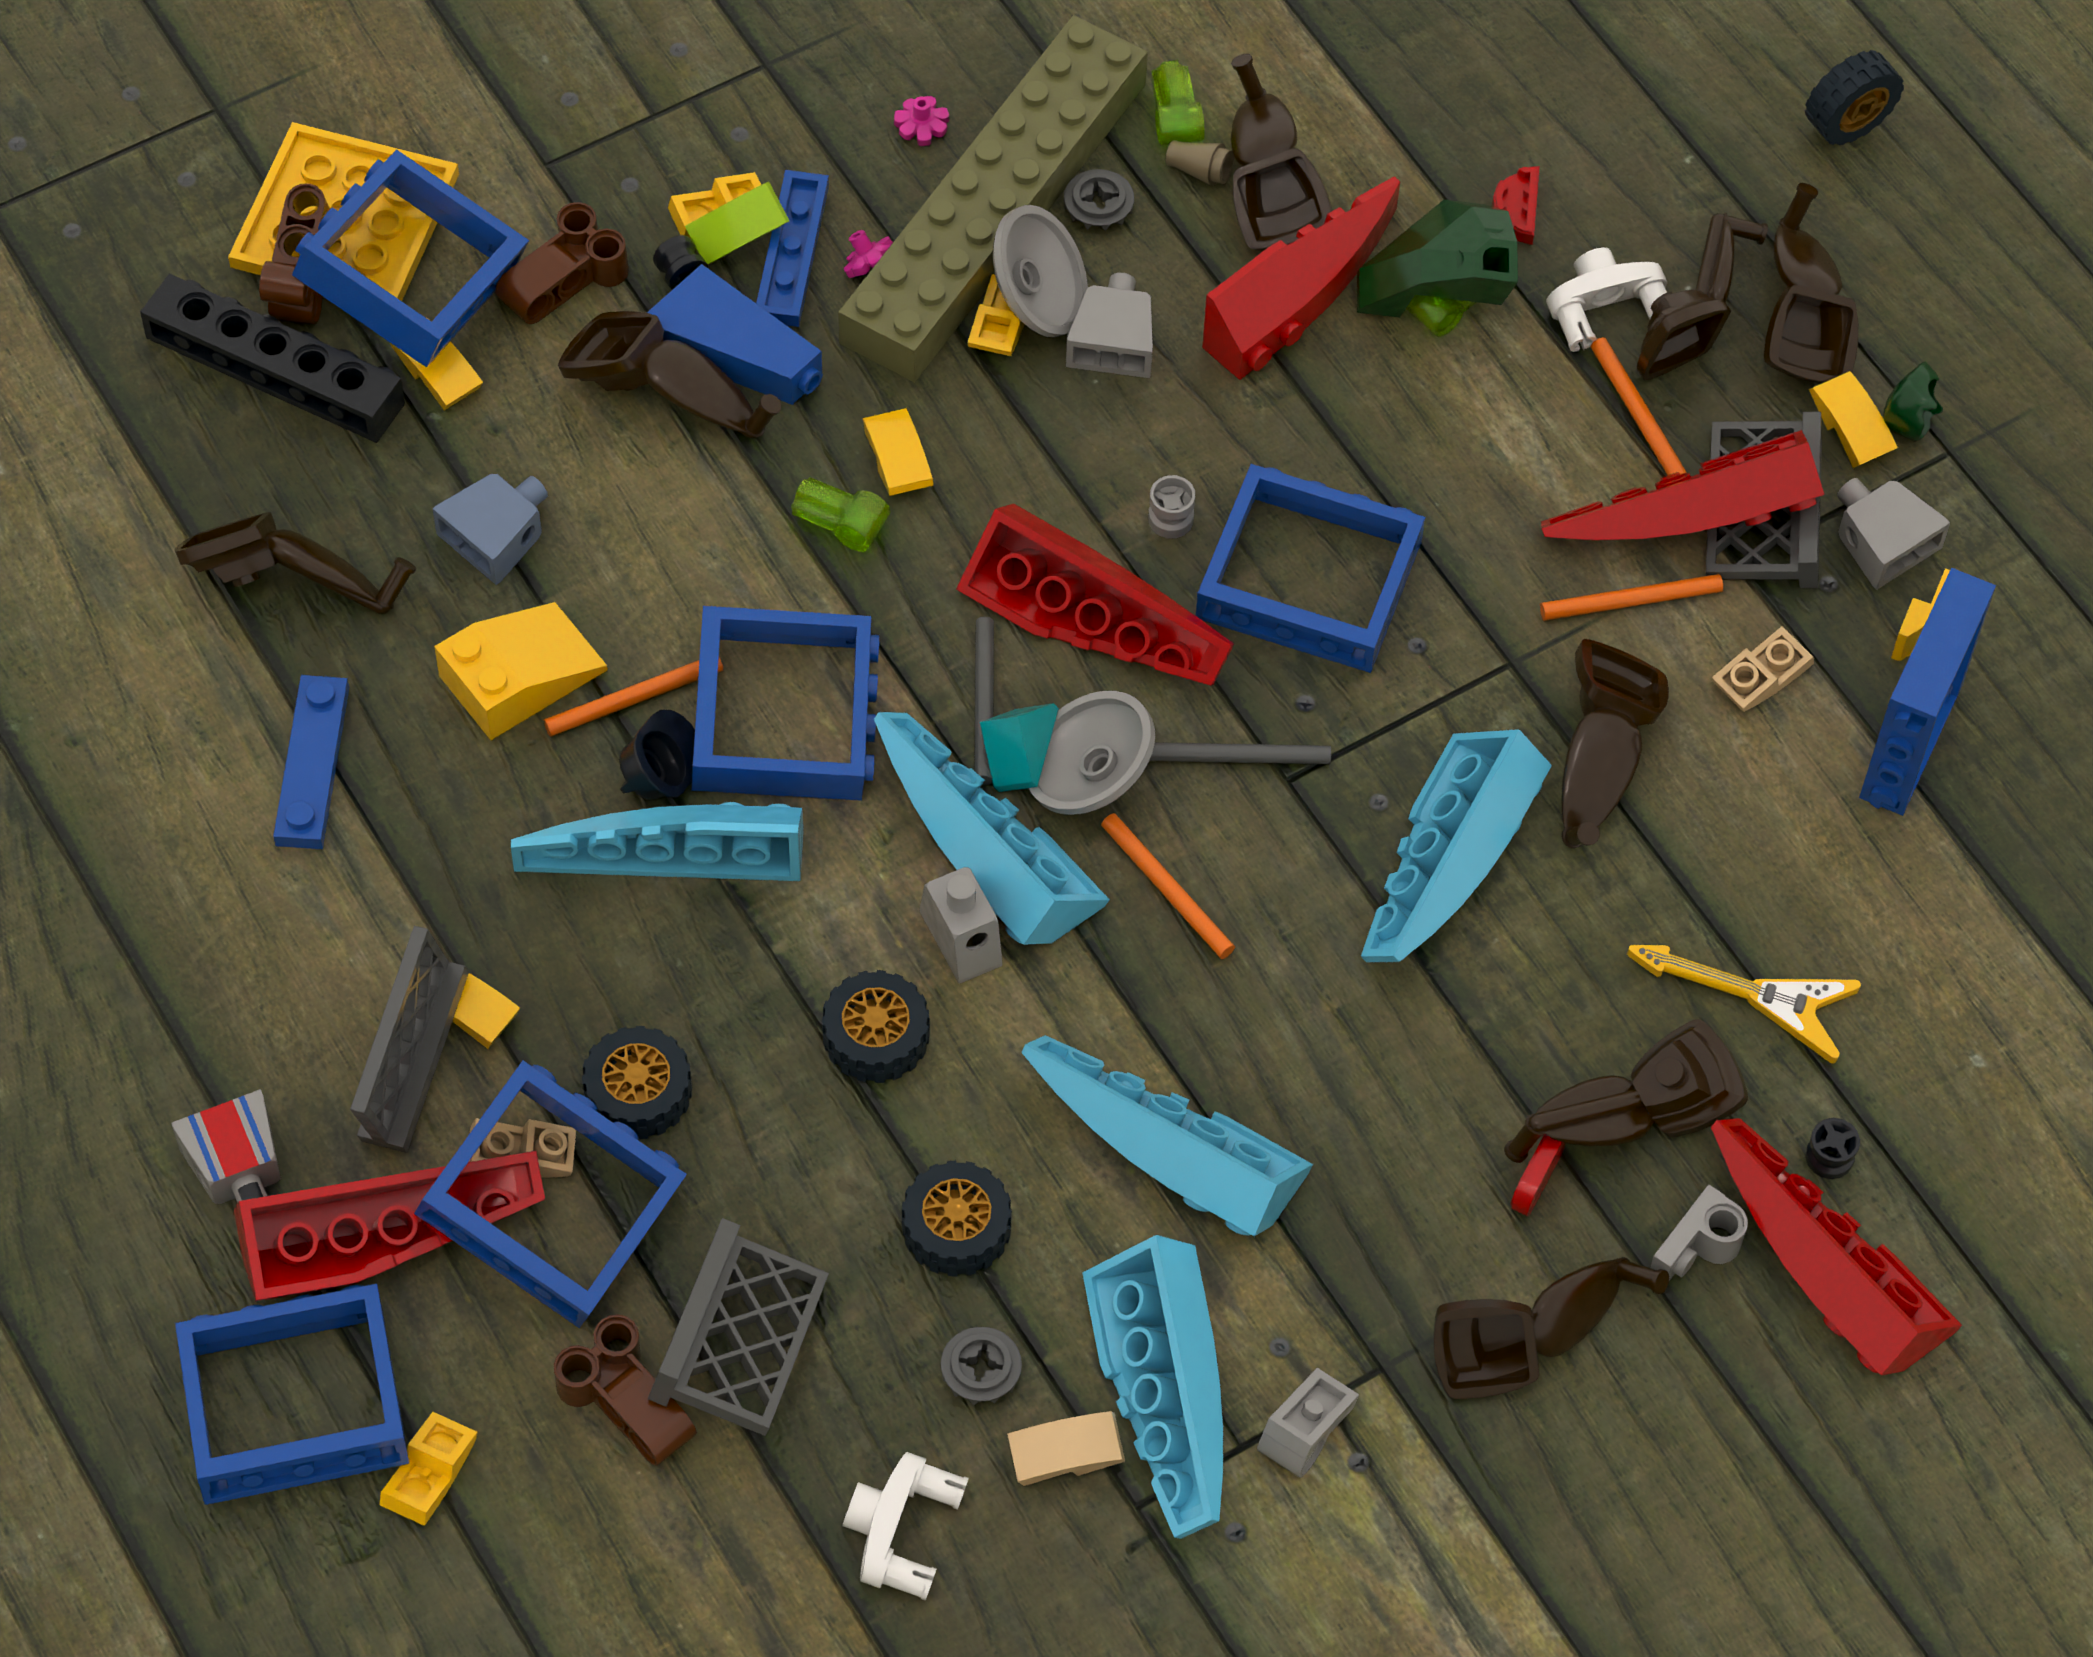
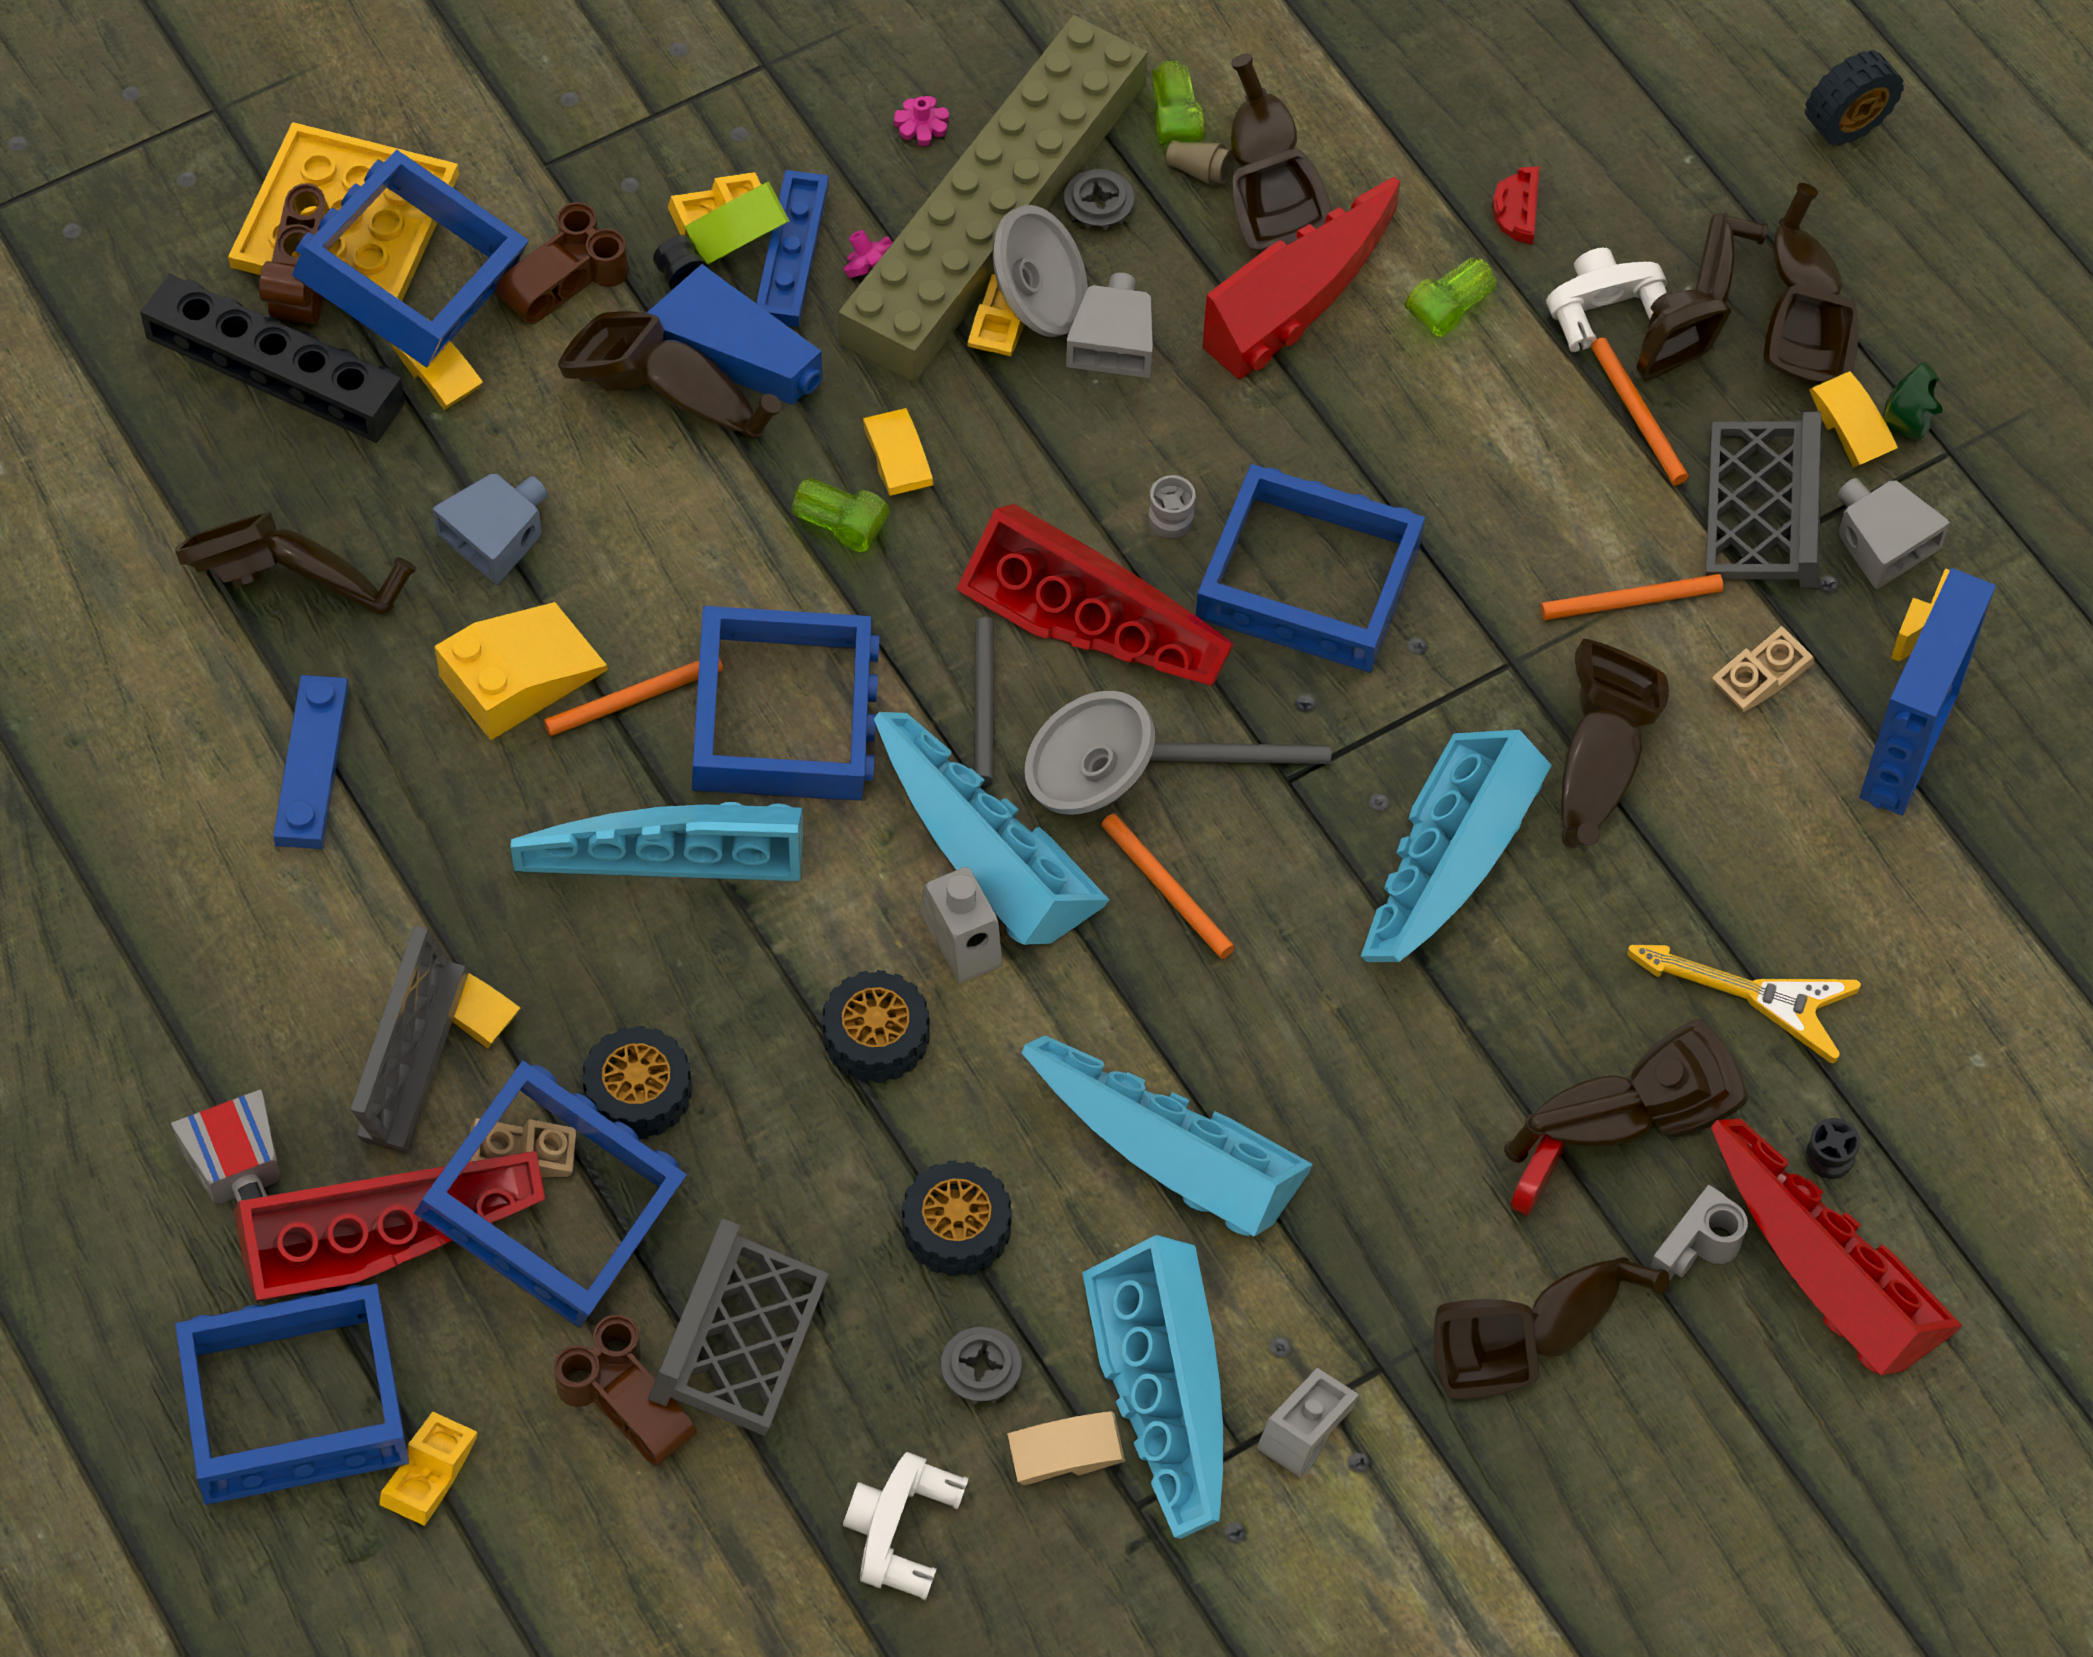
(659, 757): black piece -> none
(1018, 745): teal slope -> none
(1449, 254): dark green brick -> none
(1725, 492): red wedge -> none

